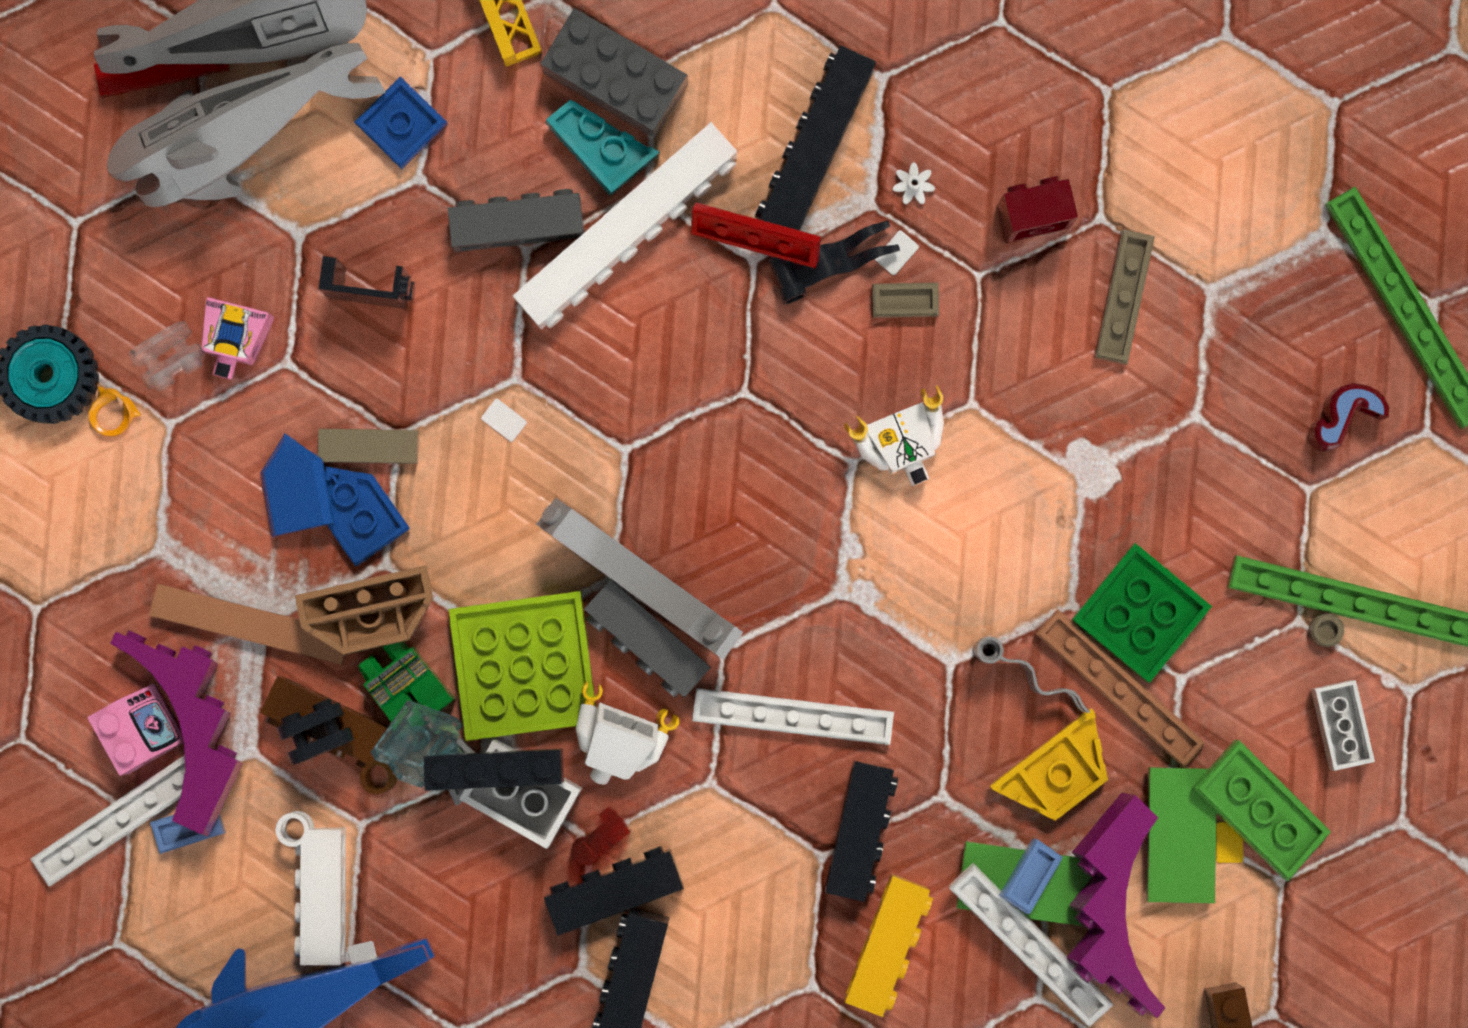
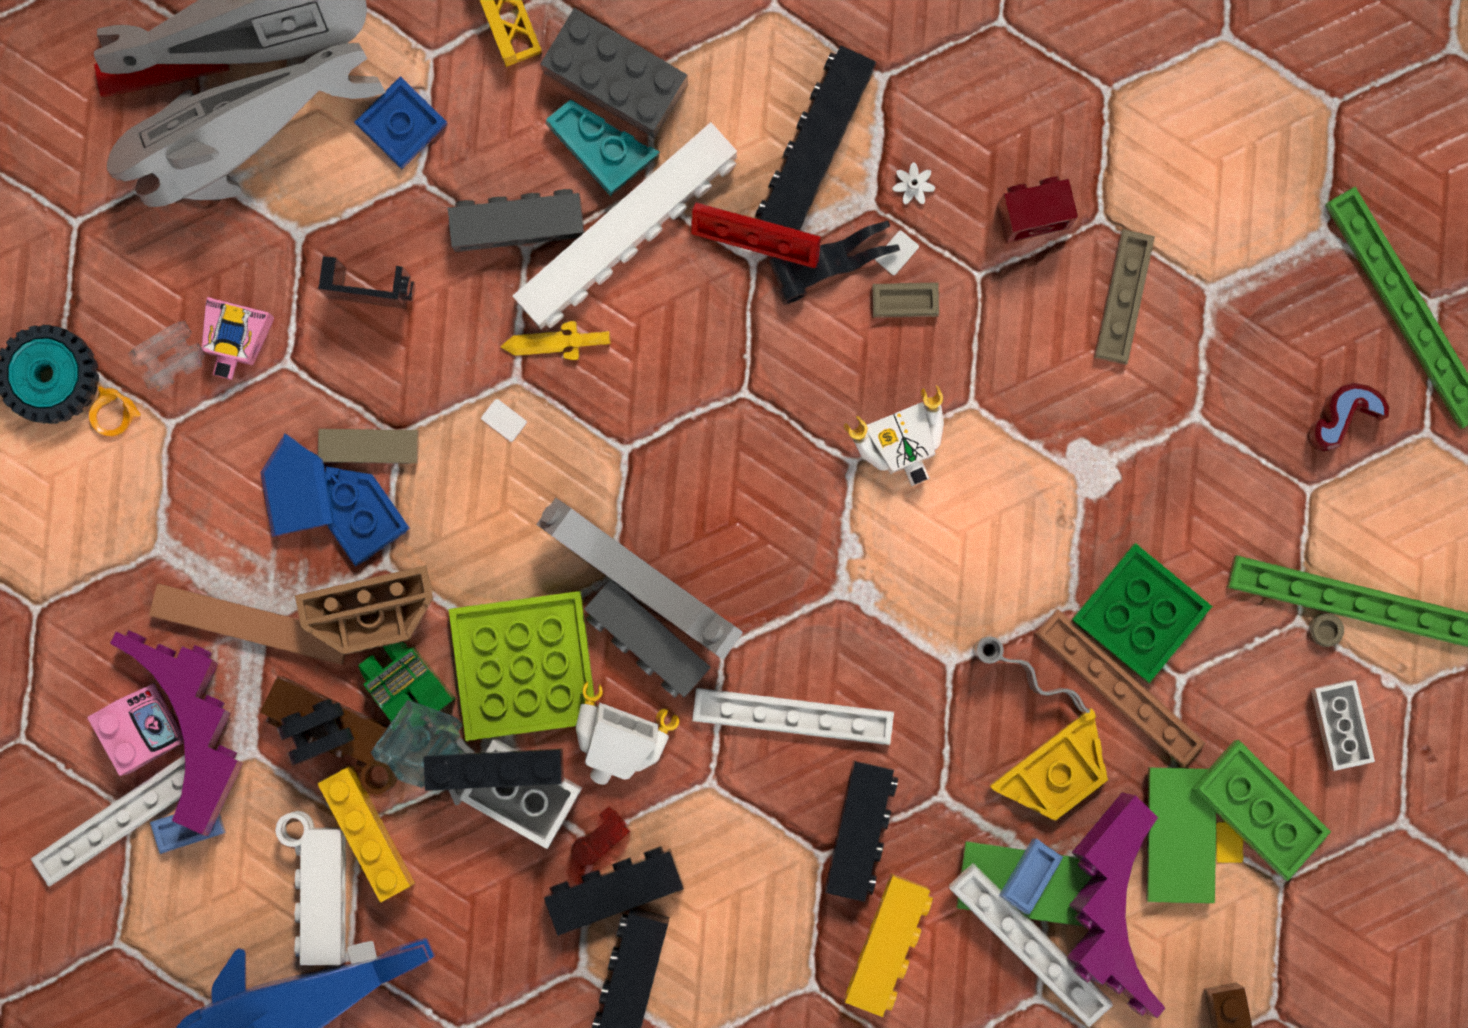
(366, 833): none -> yellow brick
(555, 342): none -> yellow sword

